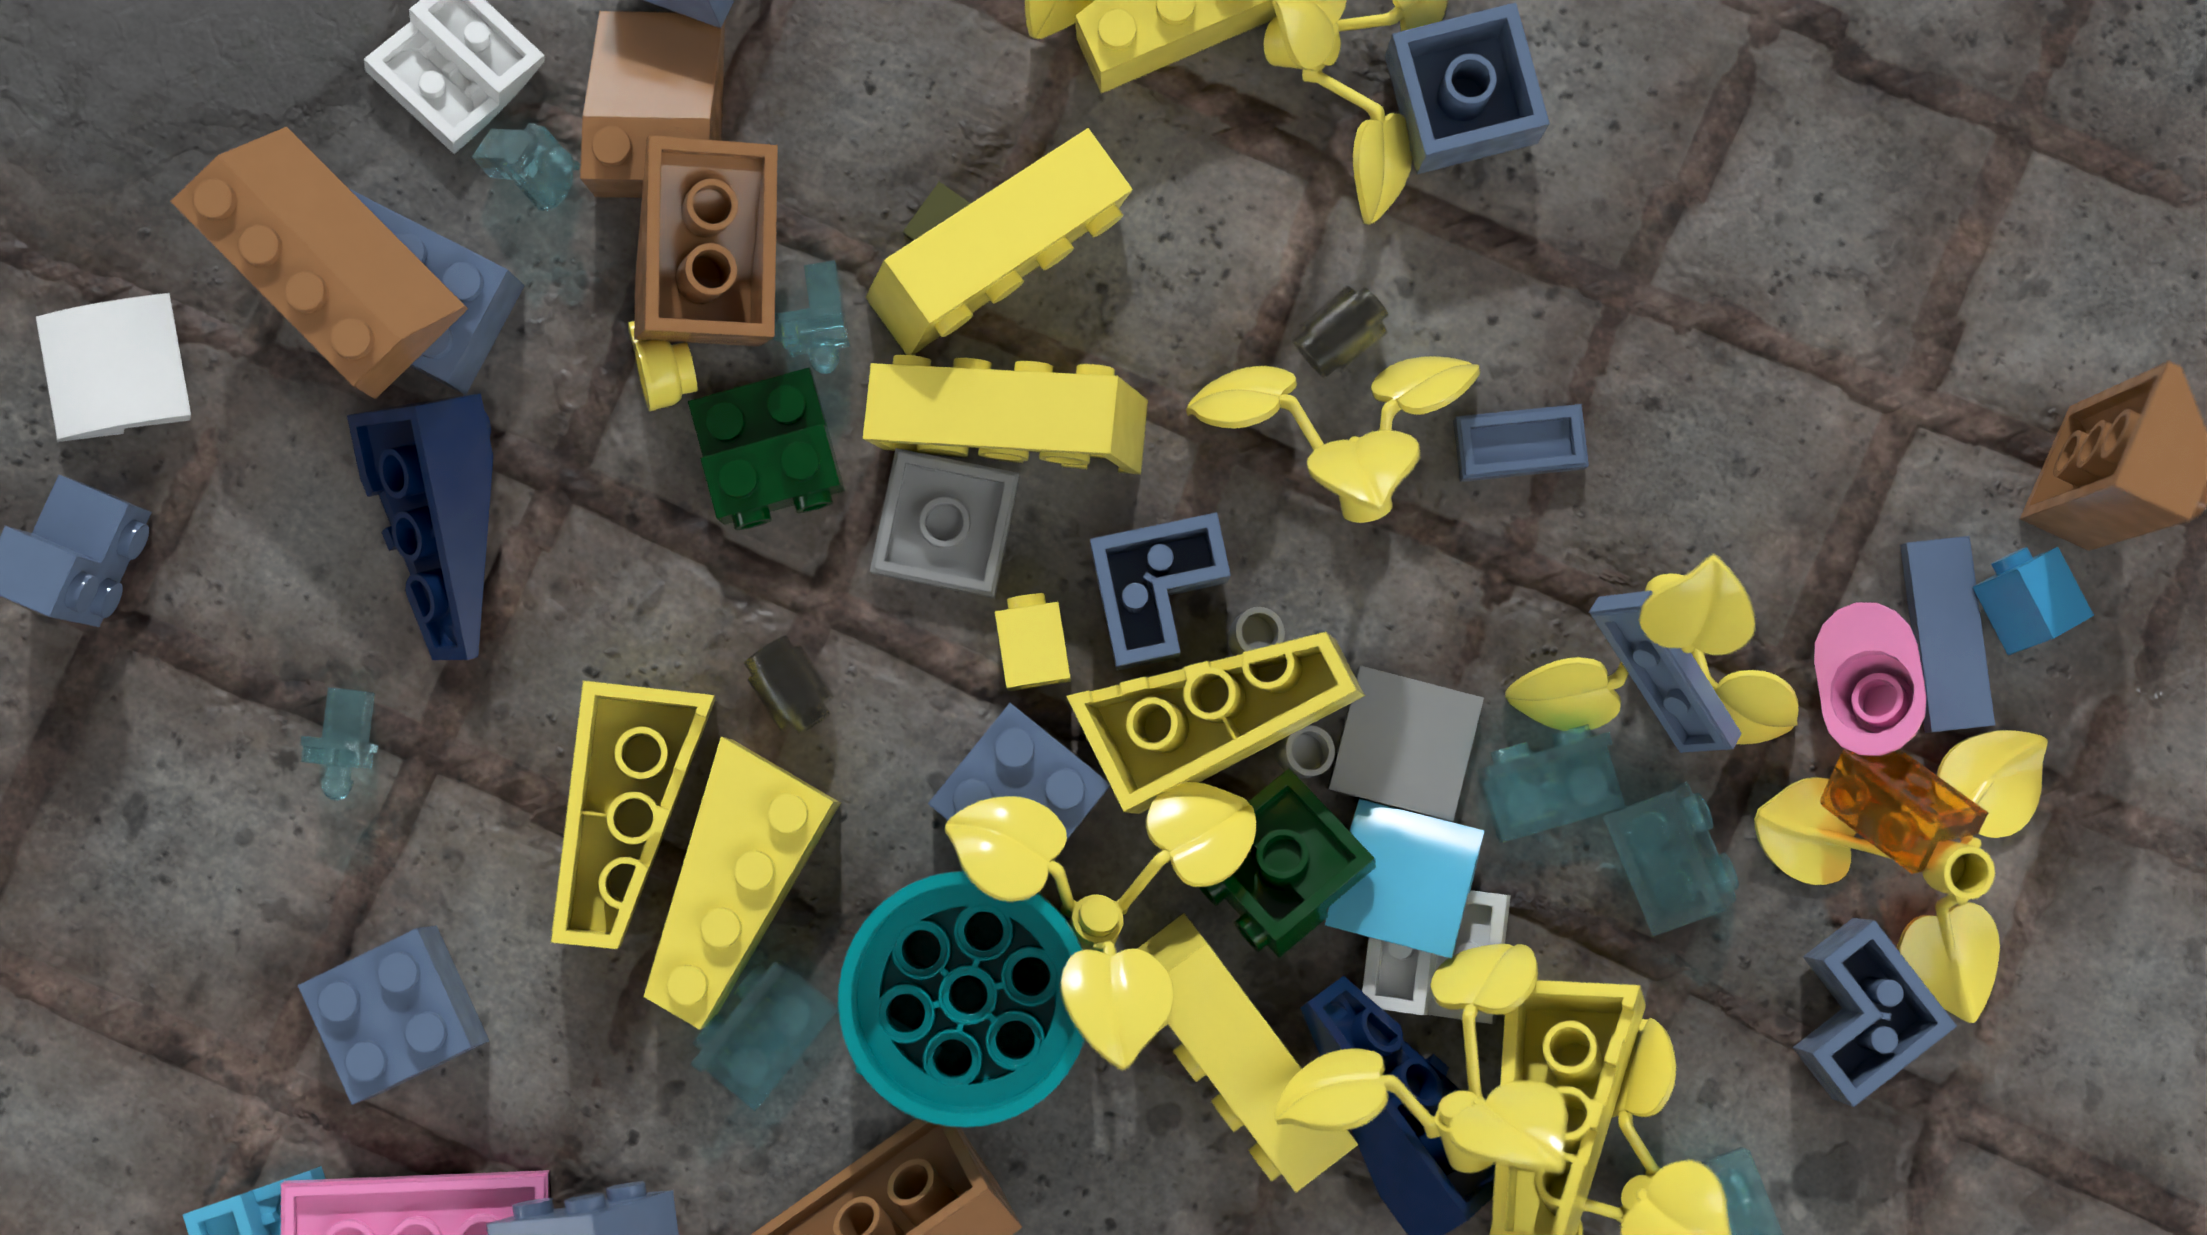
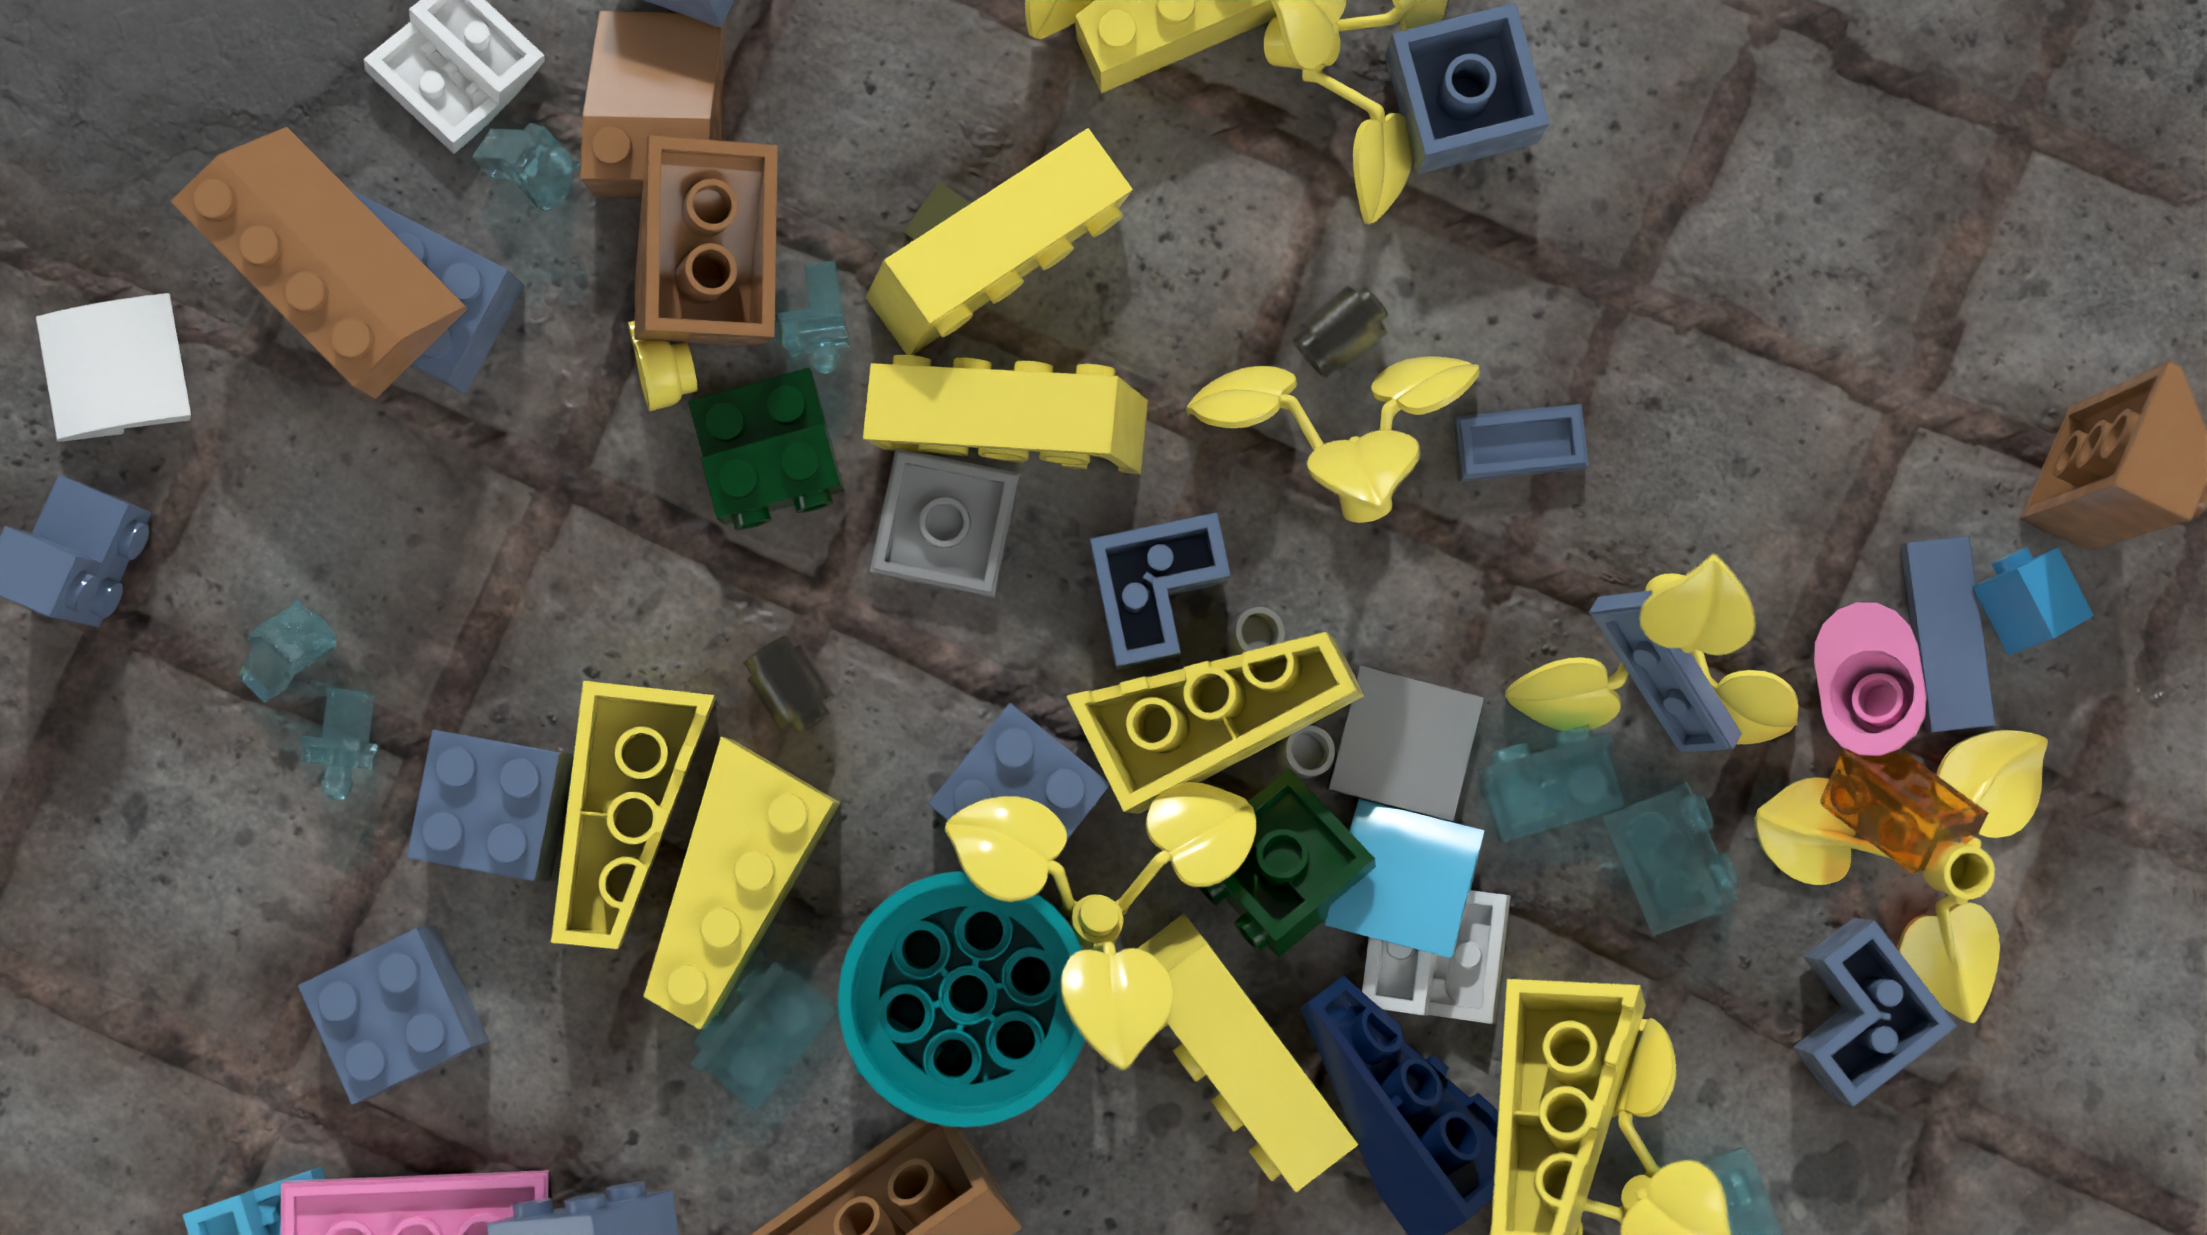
(285, 648): none -> clear light blue piece
(435, 485): dark blue wedge -> none
(491, 806): none -> sand blue brick
(1032, 643): light yellow brick -> none
(1516, 1124): light yellow plant -> none

